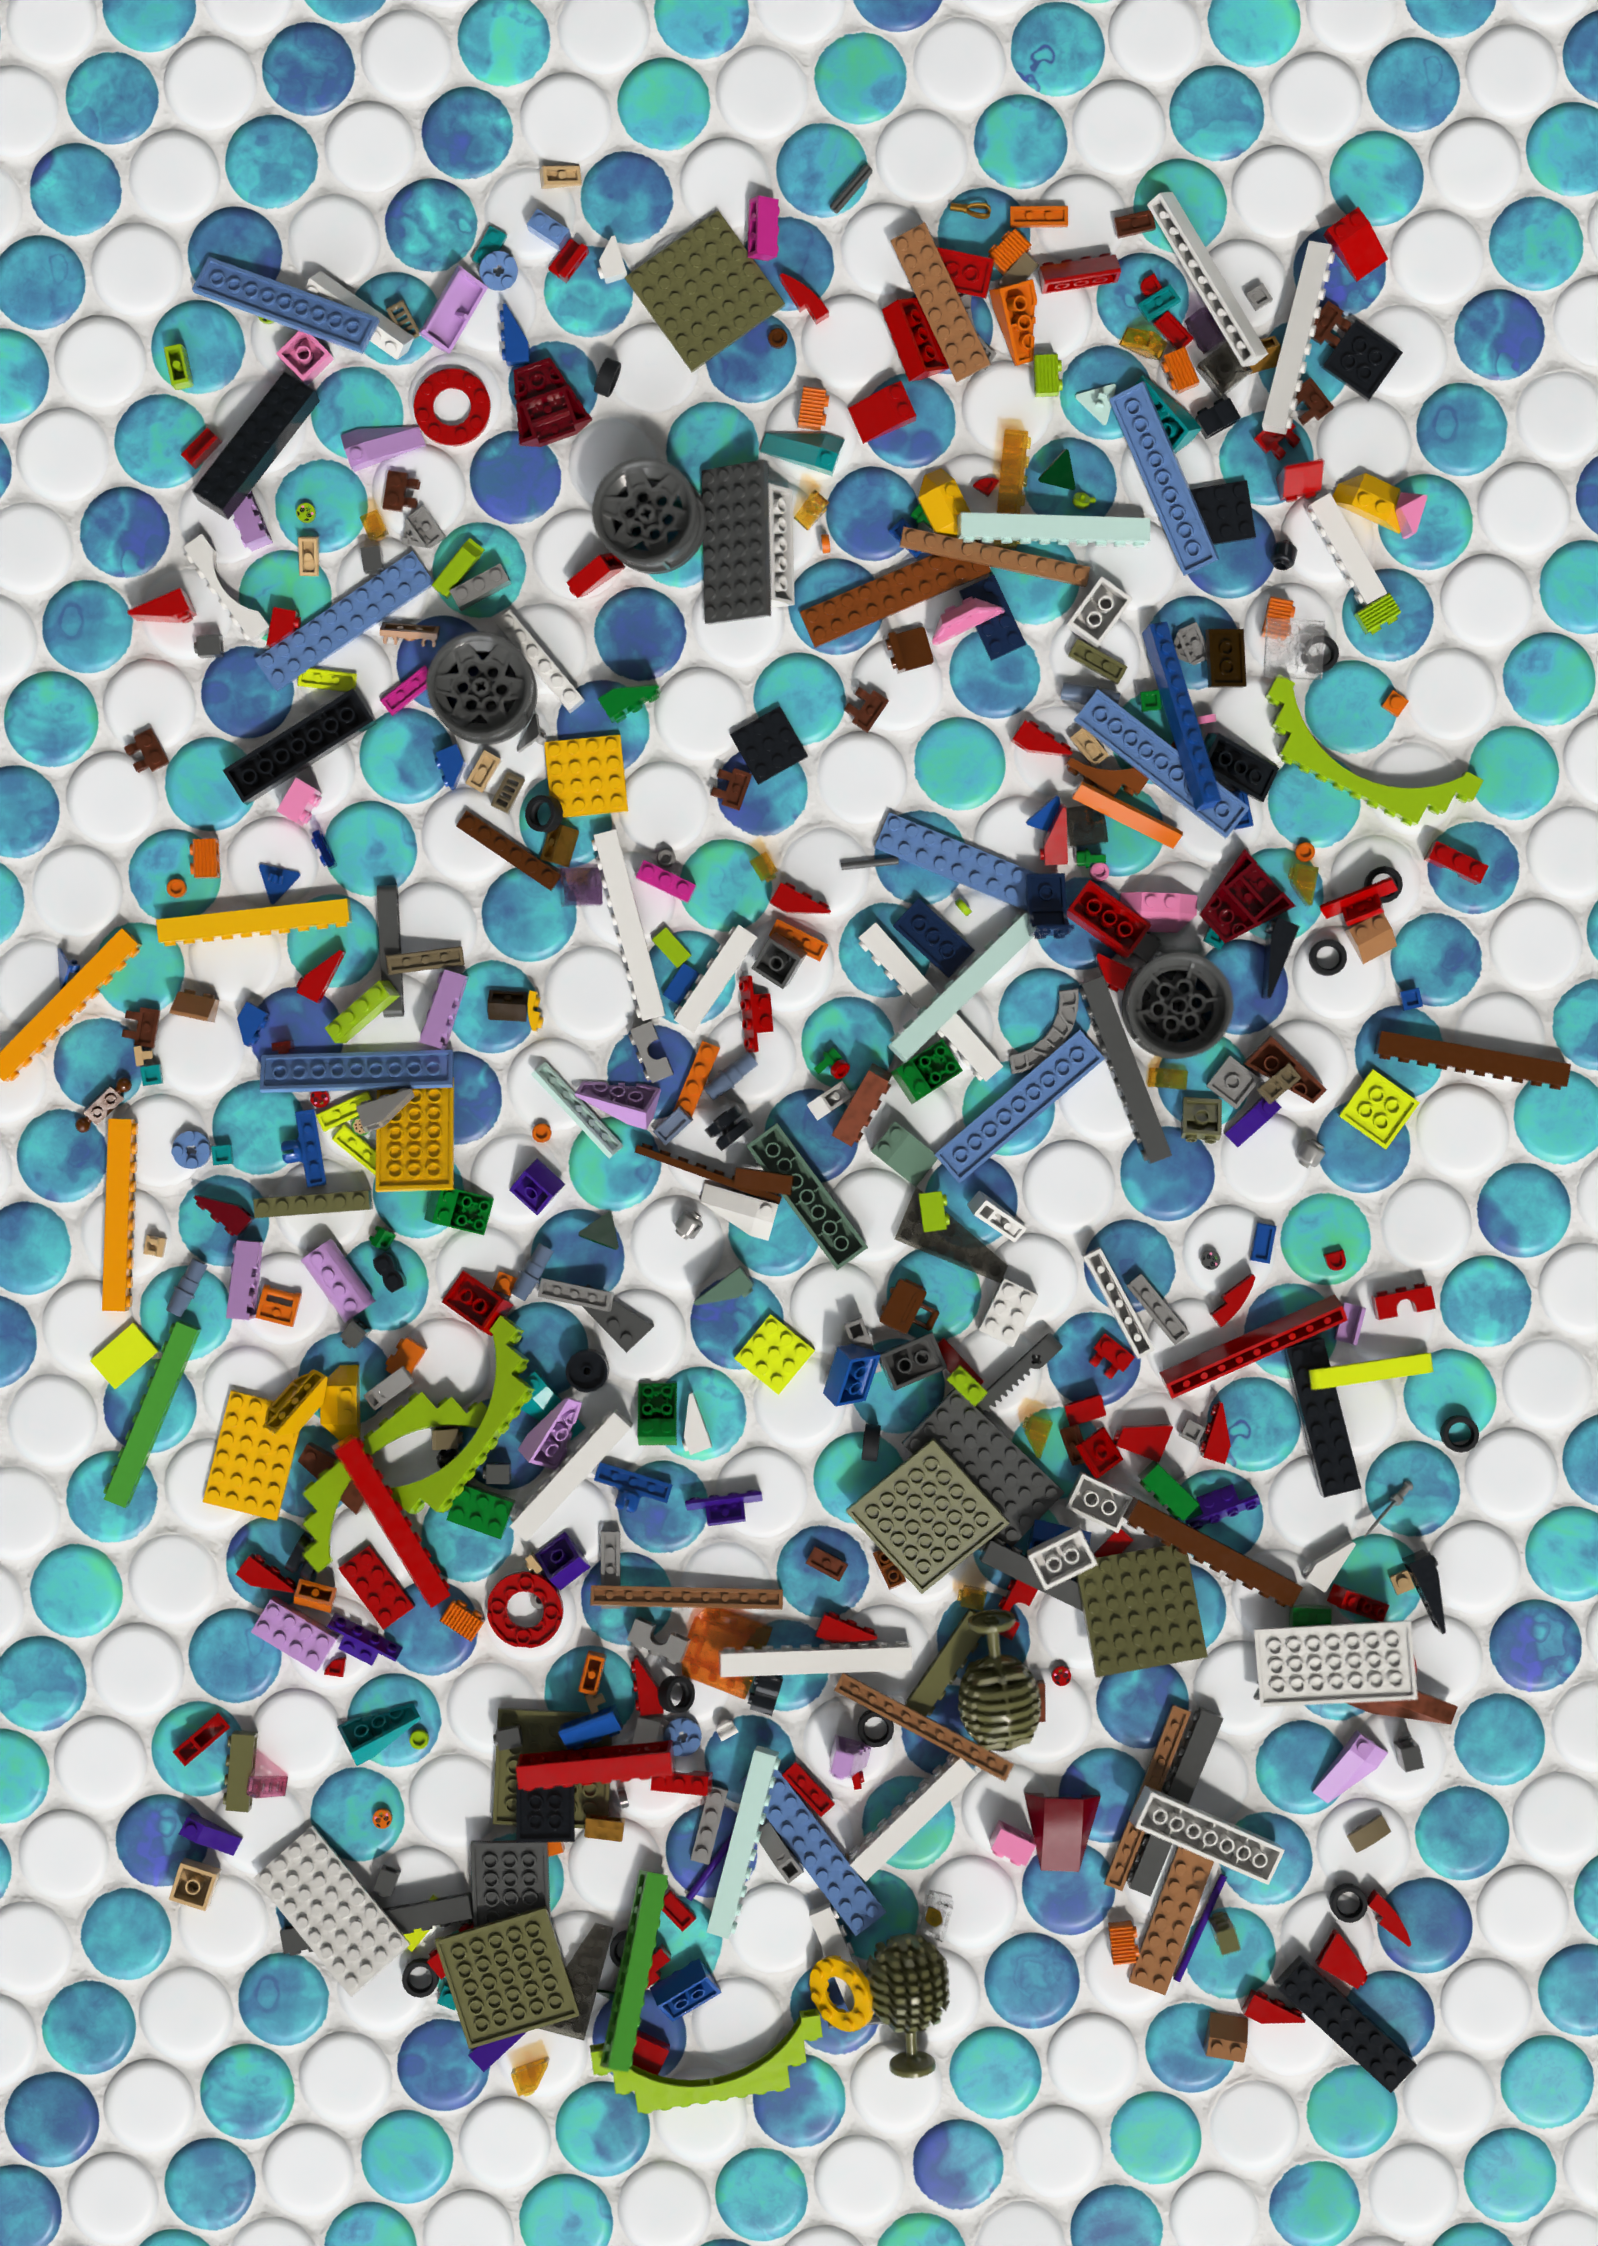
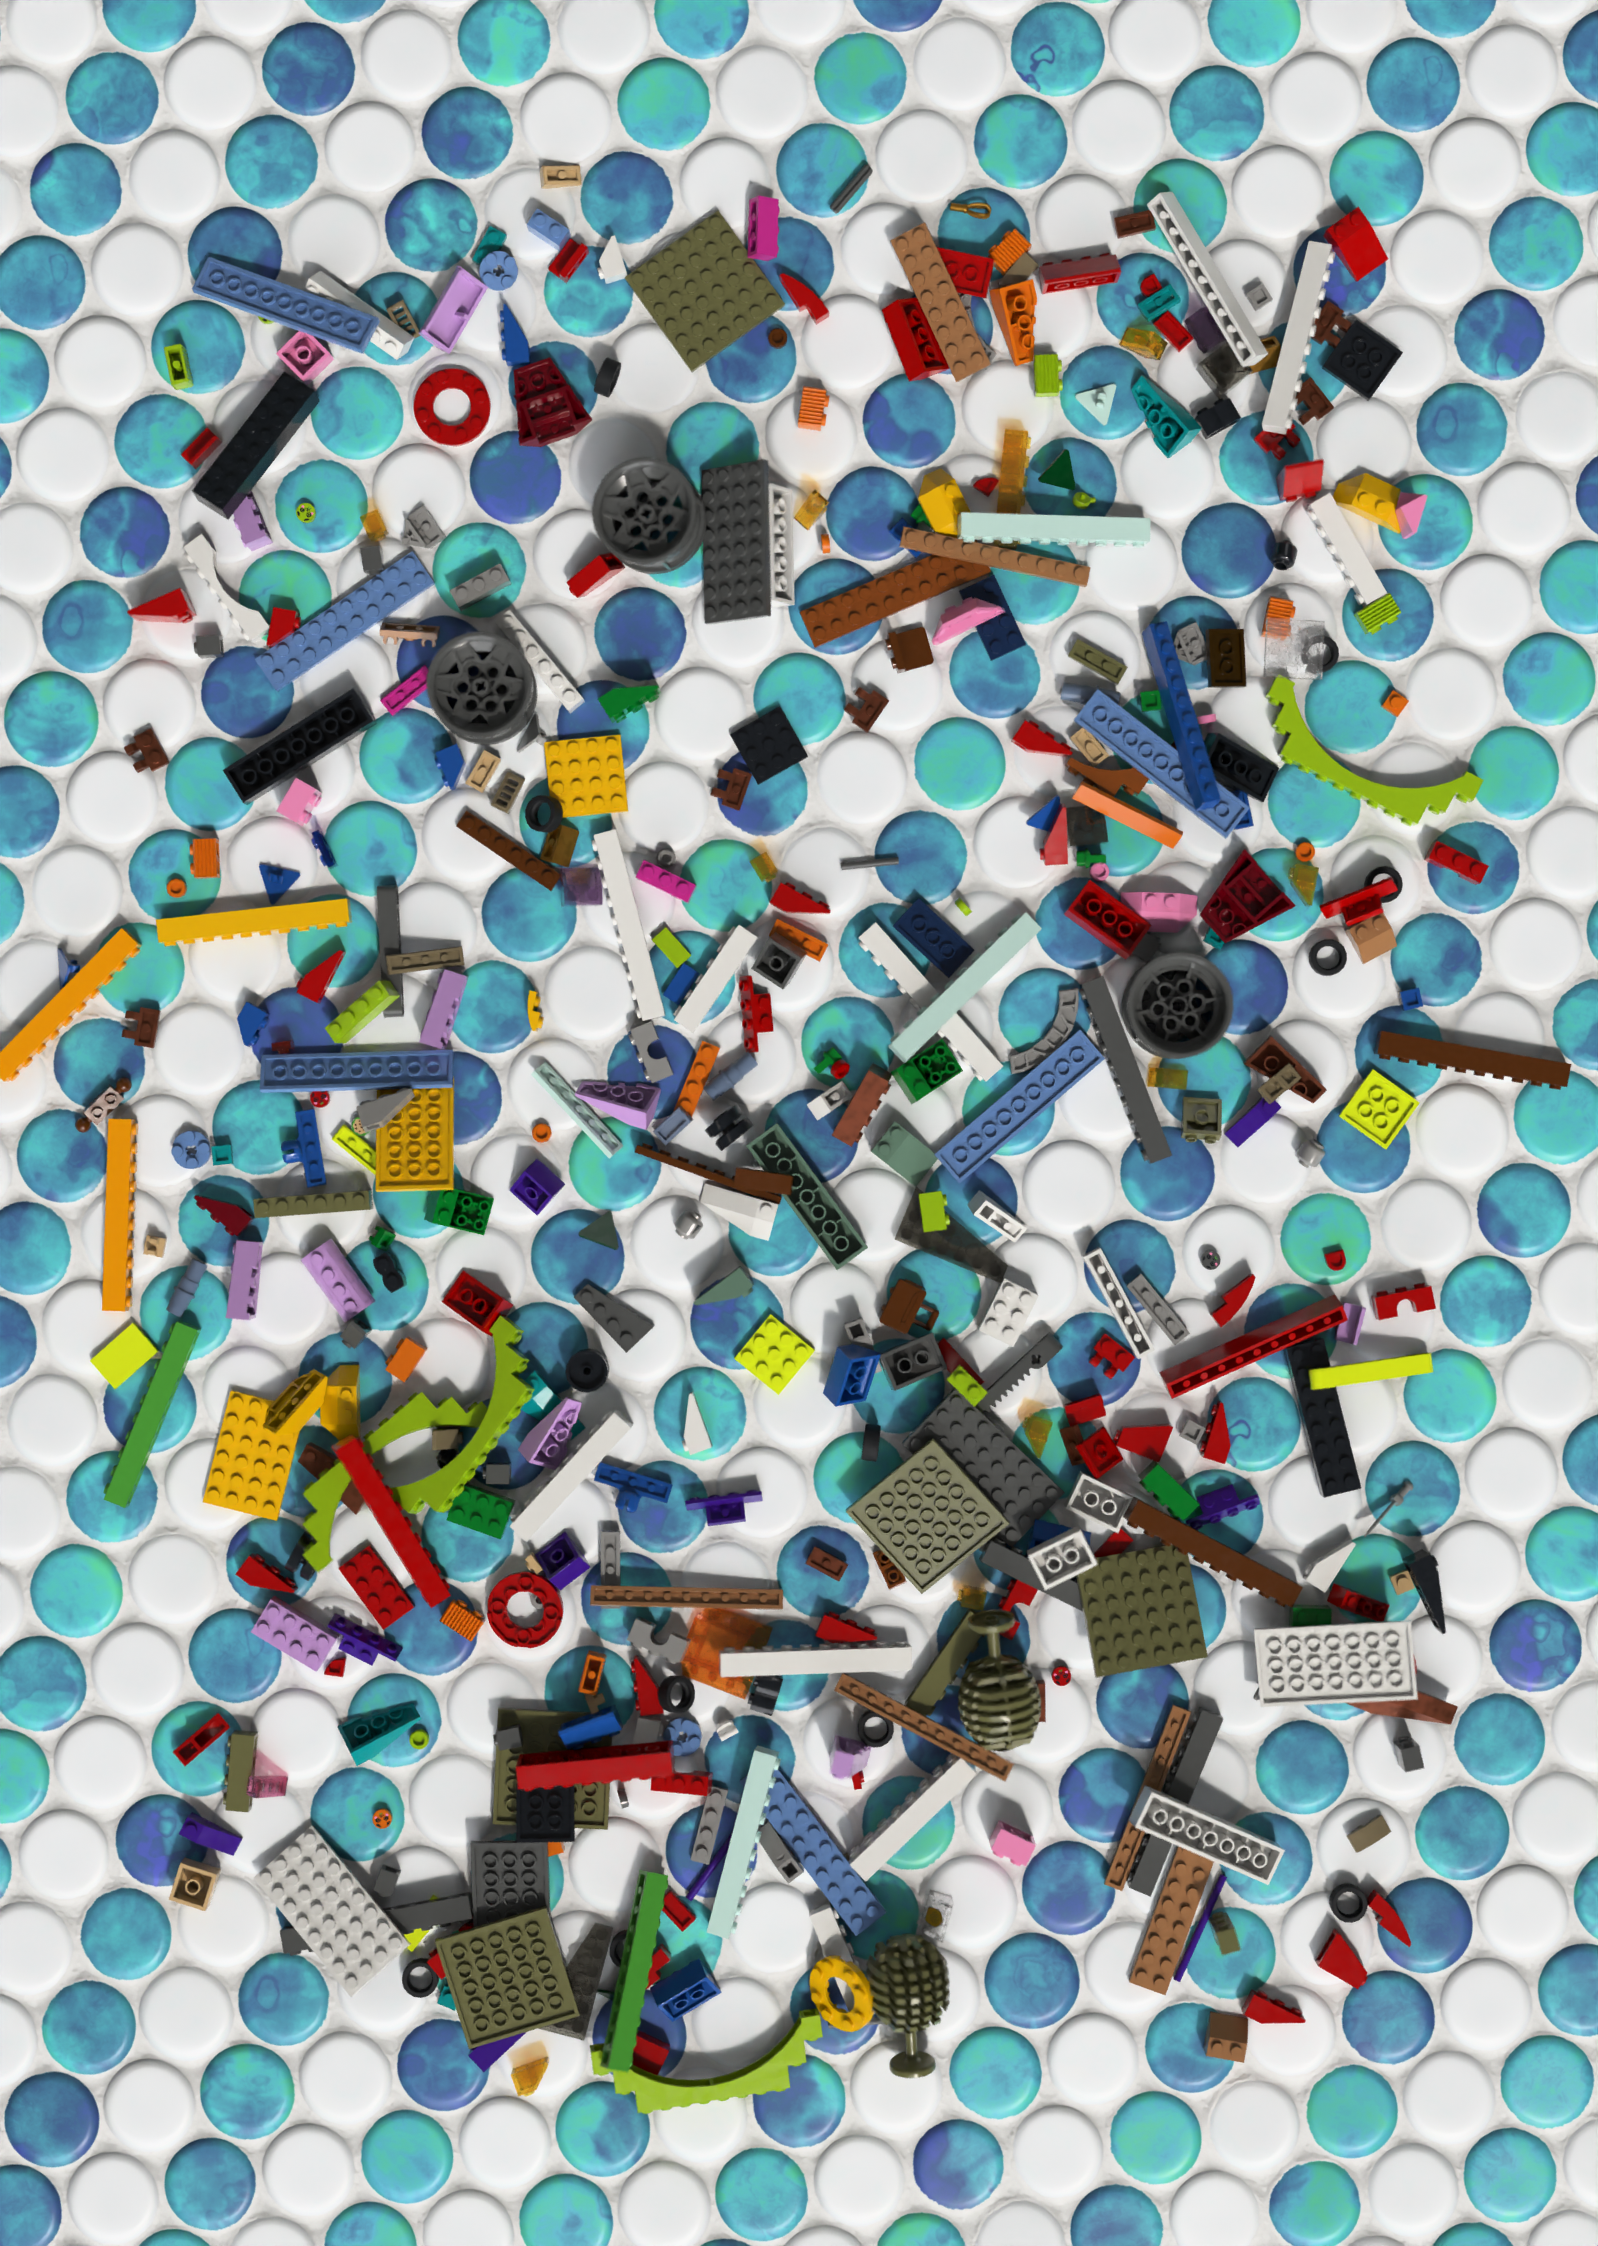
(141, 1056): tan tile -> none
(151, 1075): teal plate -> none
(195, 1006): medium nougat slope -> none
(275, 1311): orange plate -> none
(308, 555): tan slope -> none
(315, 1595): orange brick -> none
(327, 680): neon yellow tile -> none
(341, 1112): neon yellow tile -> none
(377, 445): lavender wedge -> none
(389, 1388): light grey slope -> none
(395, 491): copper plate -> none
(458, 567): lime piece -> none
(504, 1283): orange plate -> none
(507, 1005): dark brown panel -> none
(531, 1272): sand blue piece -> none
(576, 1294): light grey plate -> none
(604, 1827): pearl gold panel -> none
(657, 1414): green slope -> none
(808, 1789): red plate -> none
(809, 450): teal wedge -> none
(882, 412): red slope -> none
(954, 860): medium blue plate -> none
(1038, 216): orange plate -> none
(1047, 905): dark blue bracket -> none
(1061, 1829): dark red wedge -> none
(1099, 612): white brick -> none
(1114, 973): red slope -> none
(1122, 1942): orange brick -> none
(1164, 478): medium blue plate -> none
(1179, 370): orange brick -> none
(1226, 511): black plate -> none
(1232, 1082): light grey plate -> none
(1263, 1243): blue tile -> none
(1277, 947): black slope -> none
(1345, 2023): black brick -> none
(1352, 1764): lavender wedge -> none
(1445, 1433): black tyre -> none

